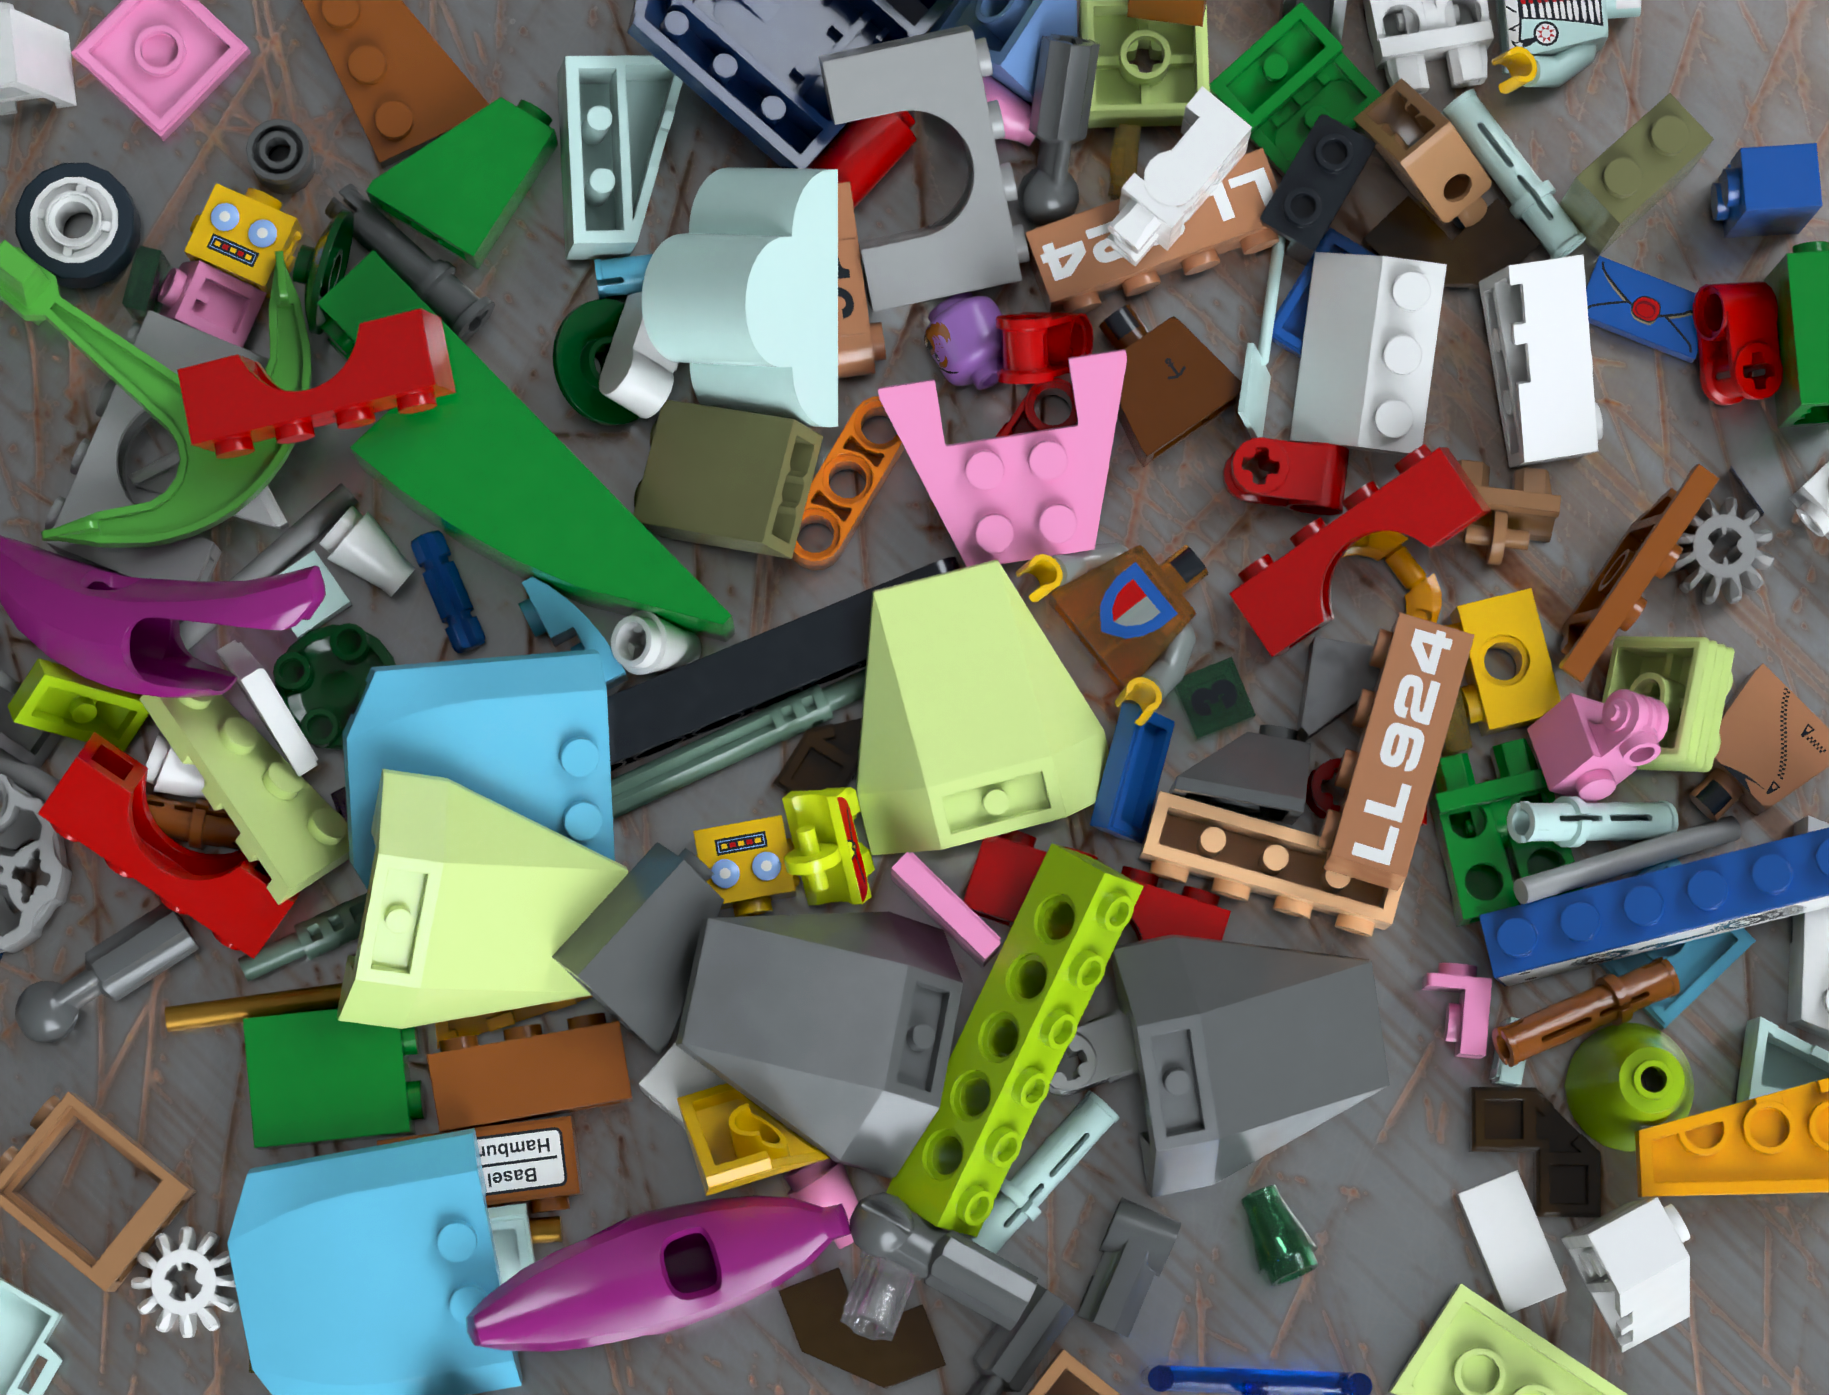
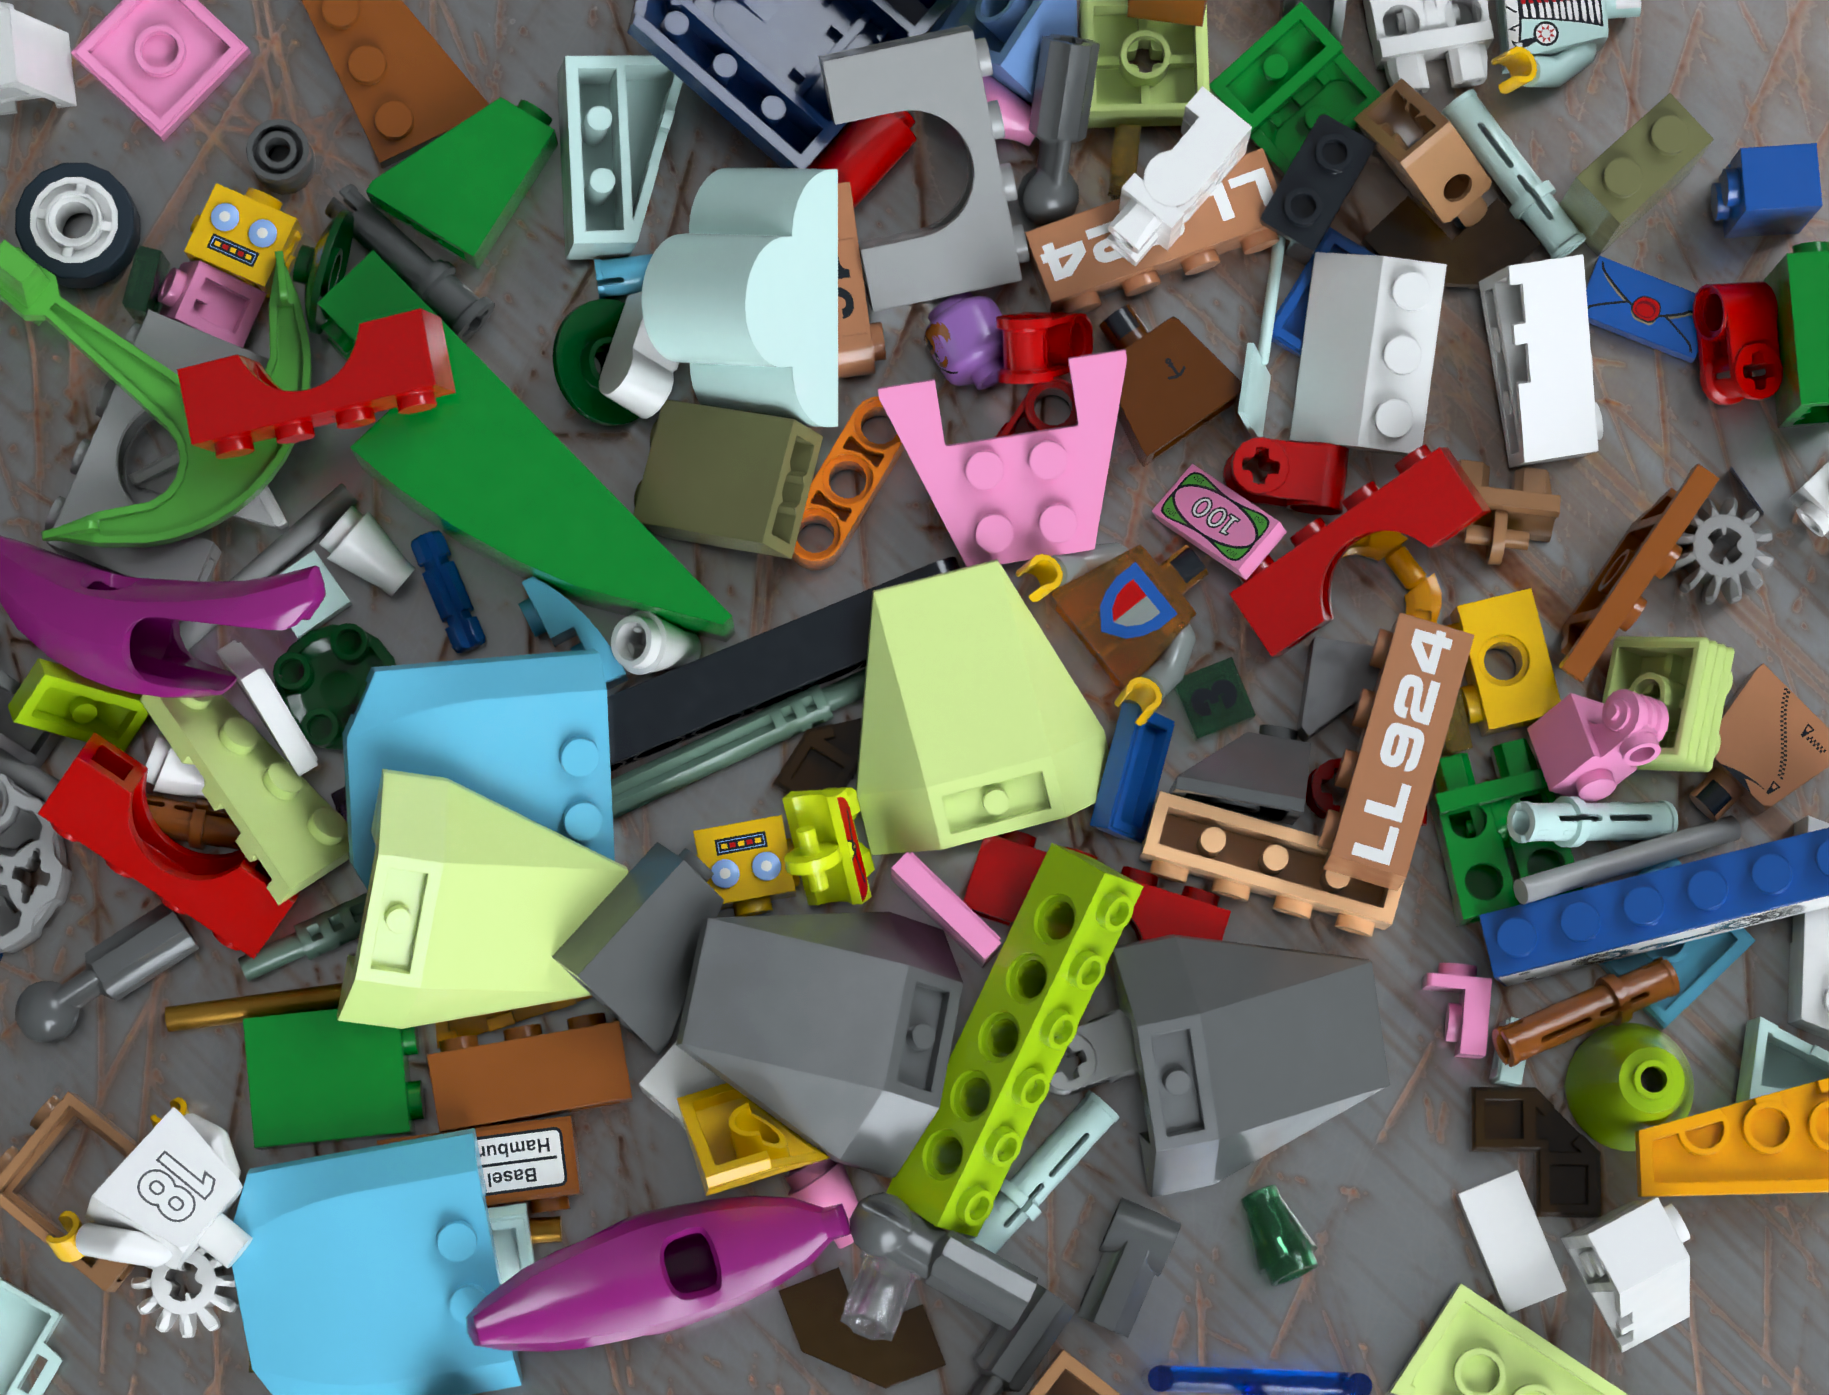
(163, 1200): none -> white torso
(1219, 521): none -> bright pink tile

